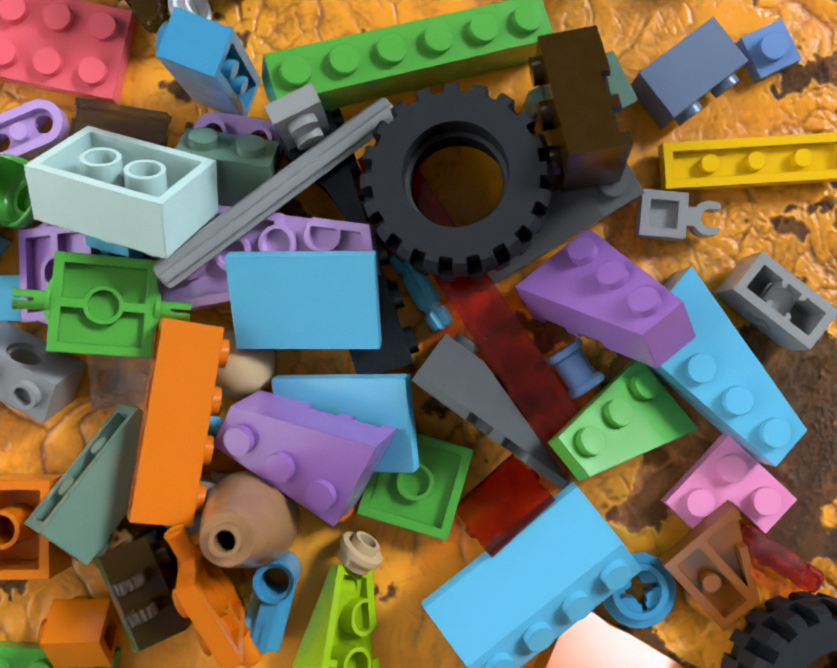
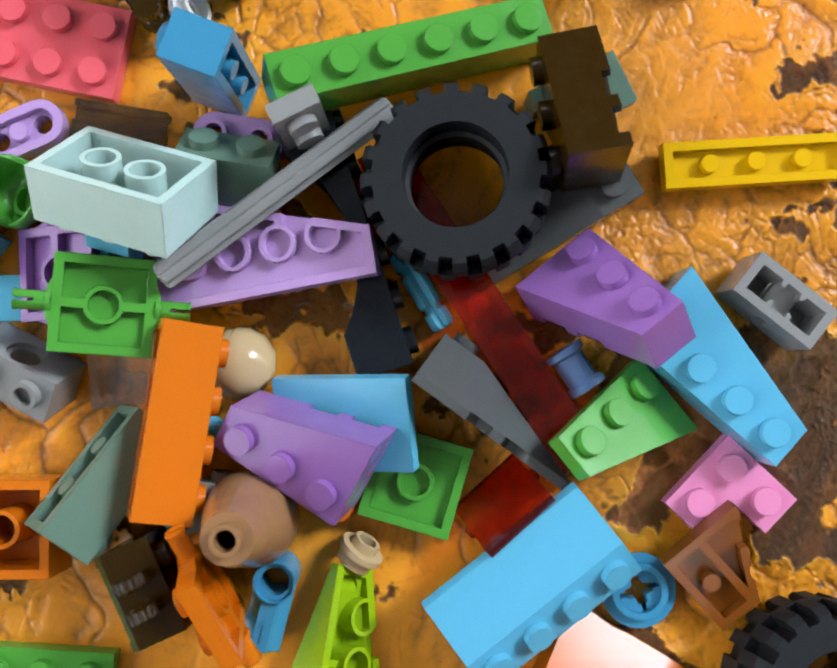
(80, 632): orange brick -> none
(304, 299): medium azure tile -> none
(667, 216): light grey plate -> none
(687, 73): sand blue brick -> none
(768, 51): medium blue plate -> none
(782, 560): clear red axle -> none

